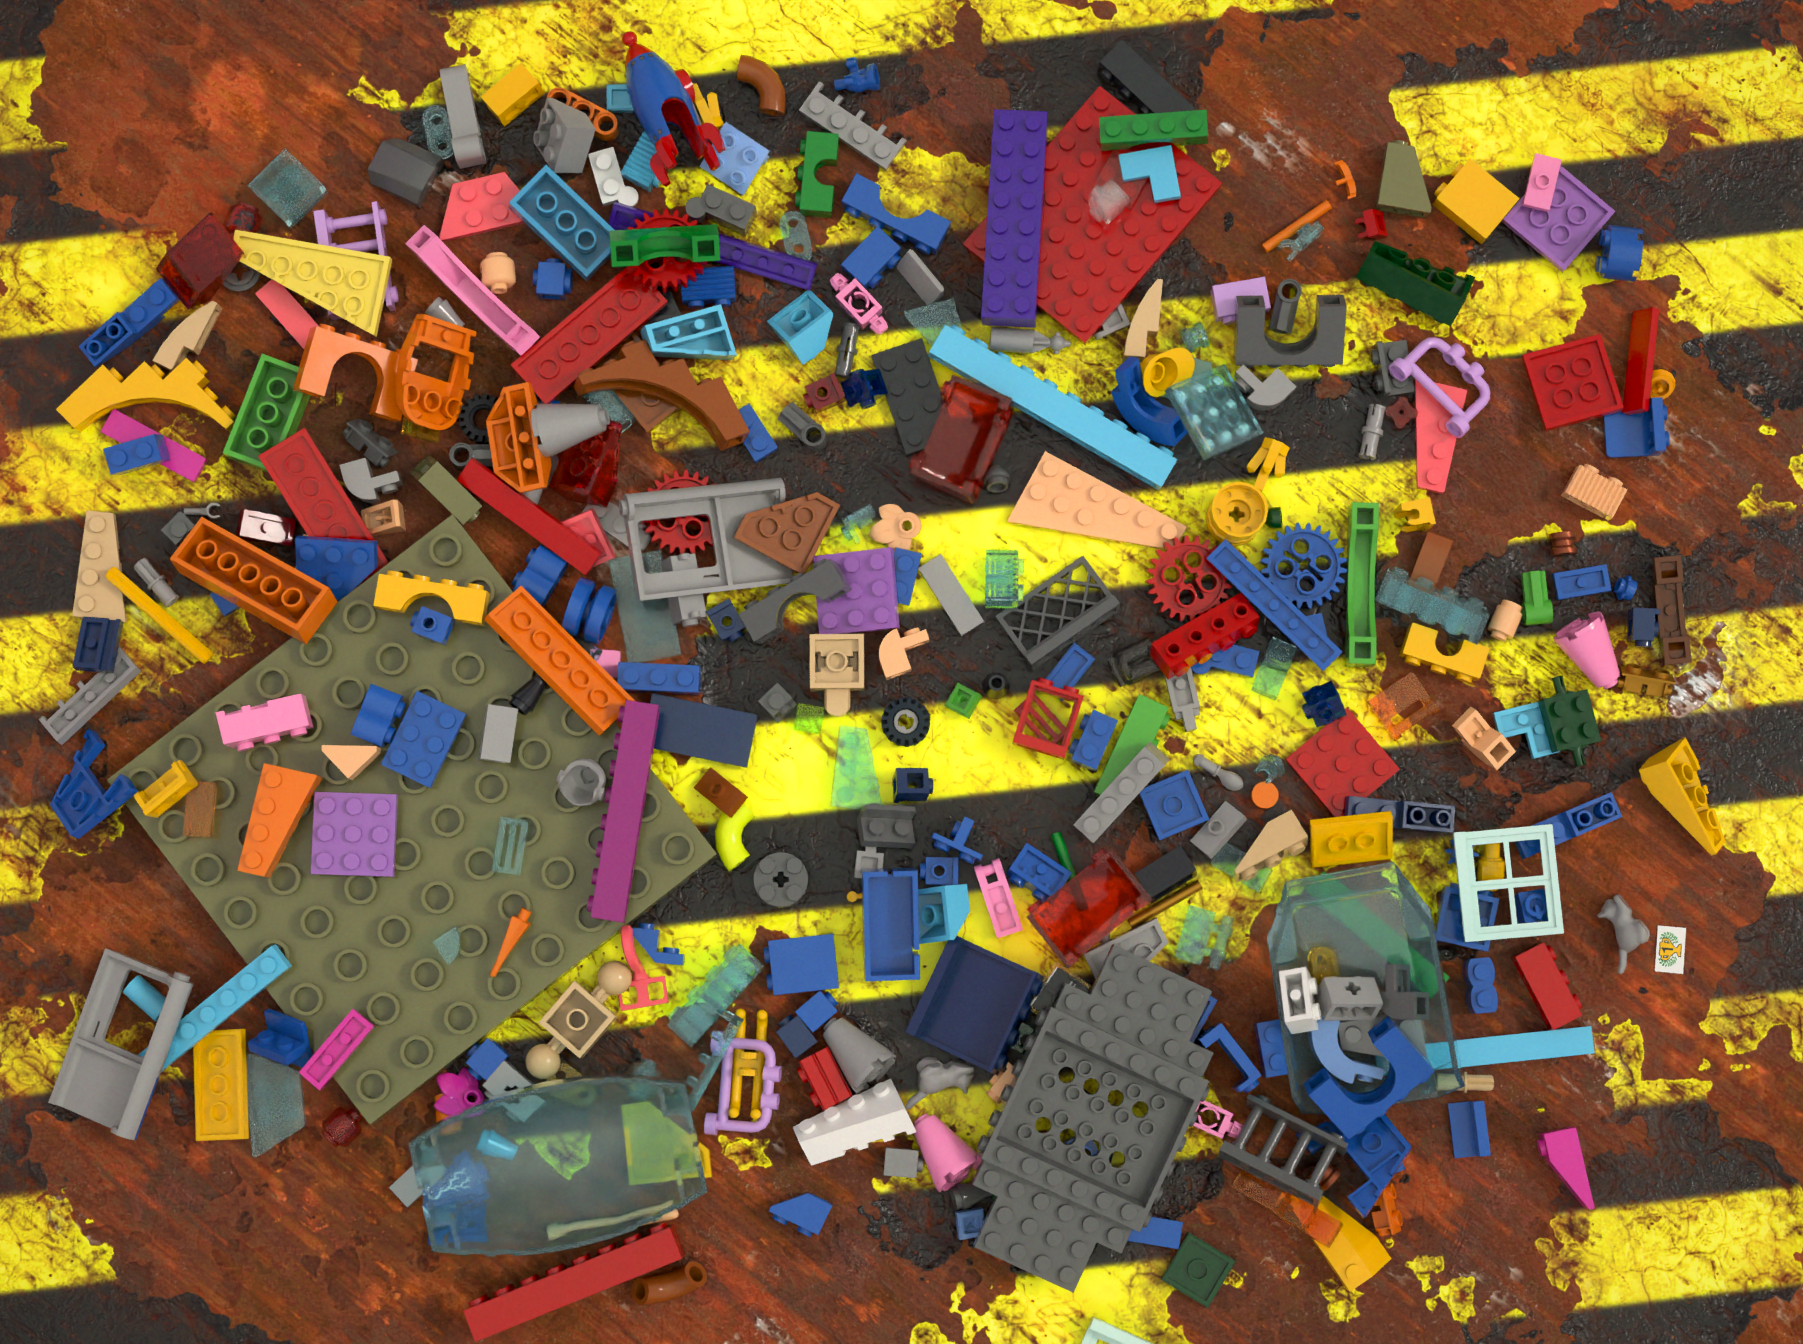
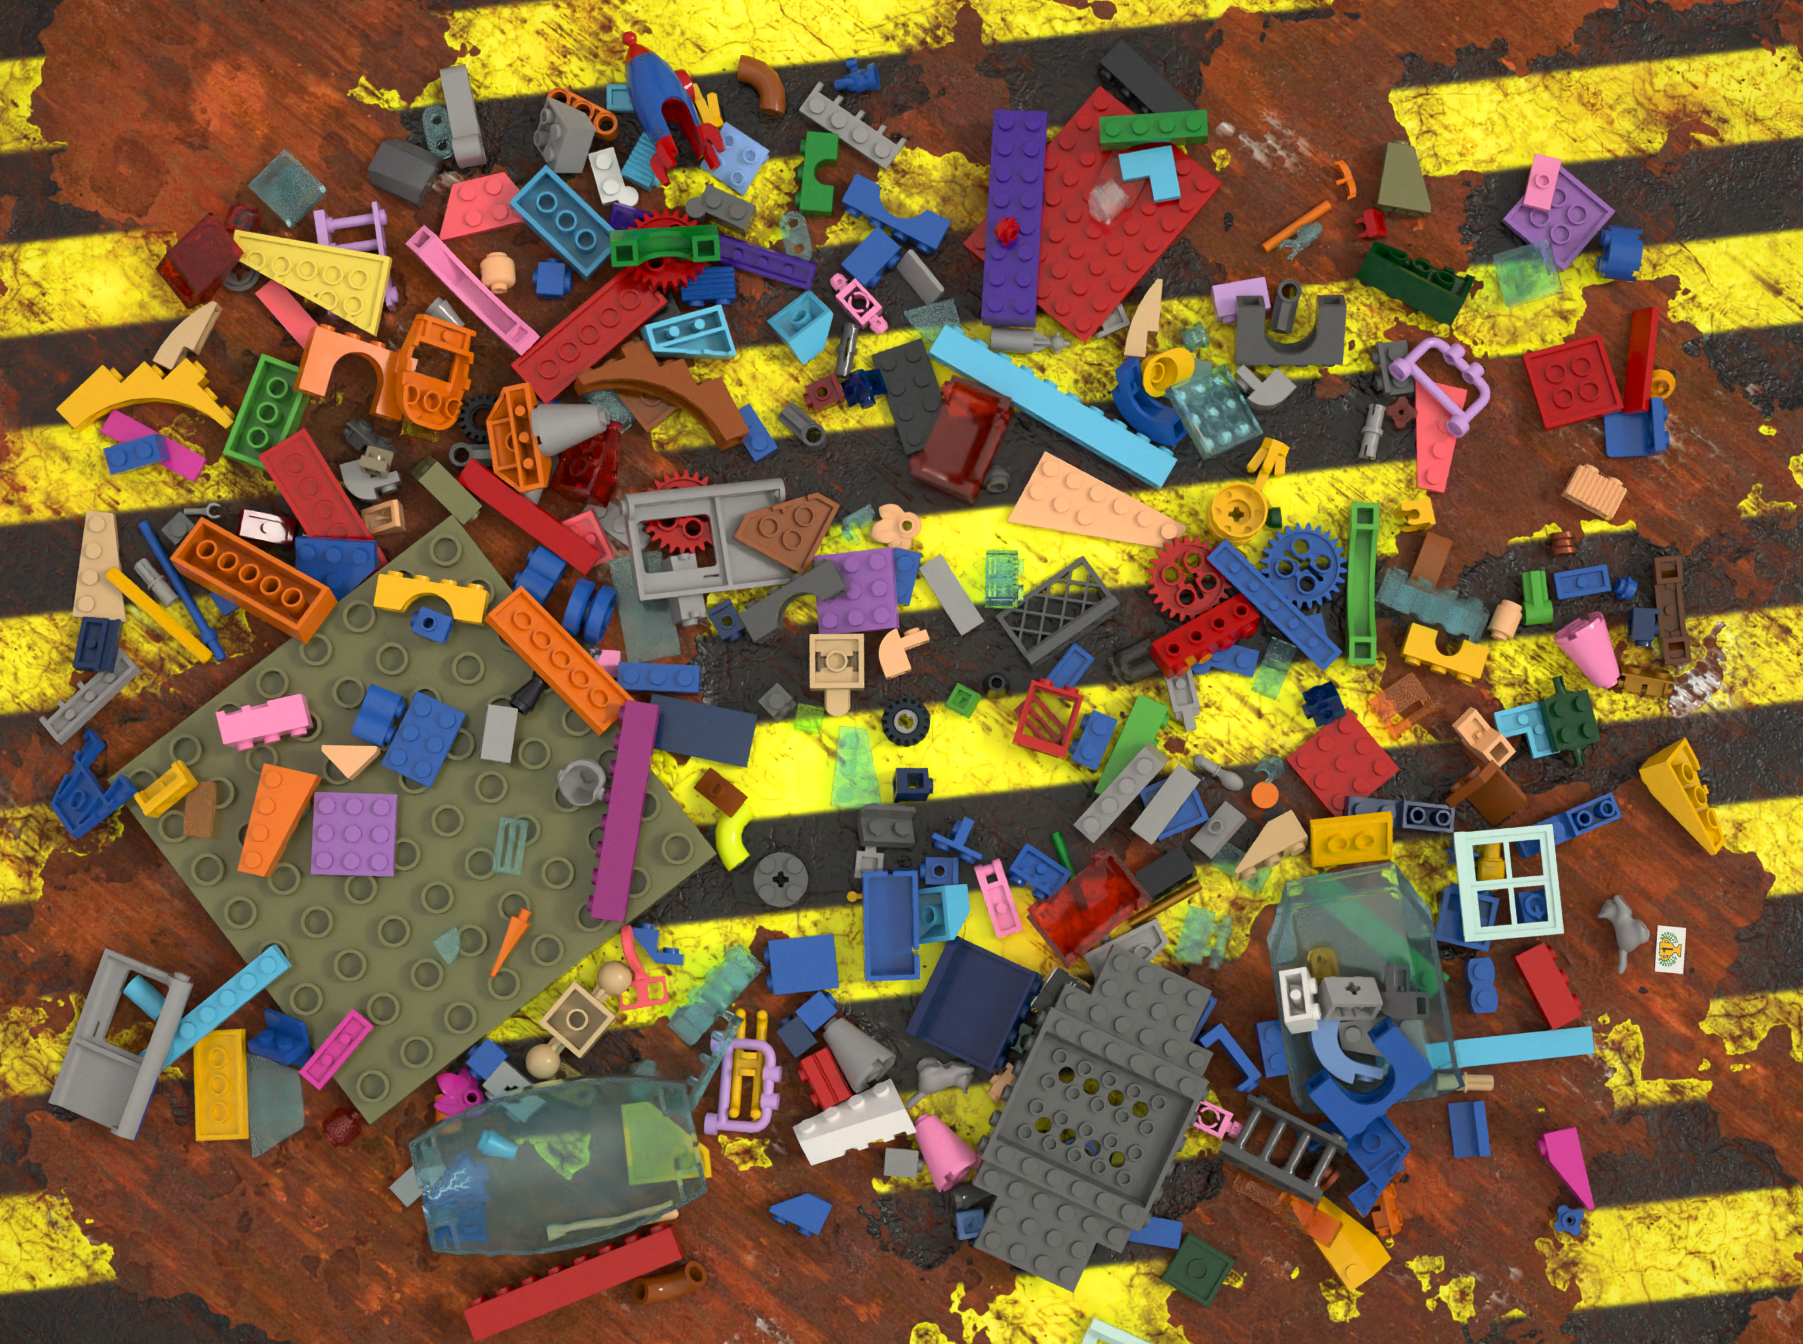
(130, 324): blue slope -> none
(208, 635): none -> blue bar
(376, 461): none -> dark tan bracket
(512, 94): yellow hinge -> none
(1007, 230): none -> red plate
(1165, 804): none -> light grey tile
(1474, 200): yellow brick -> none
(1489, 792): none -> dark orange bracket
(1528, 273): none -> clear light blue brick
(1561, 1220): none -> blue plate

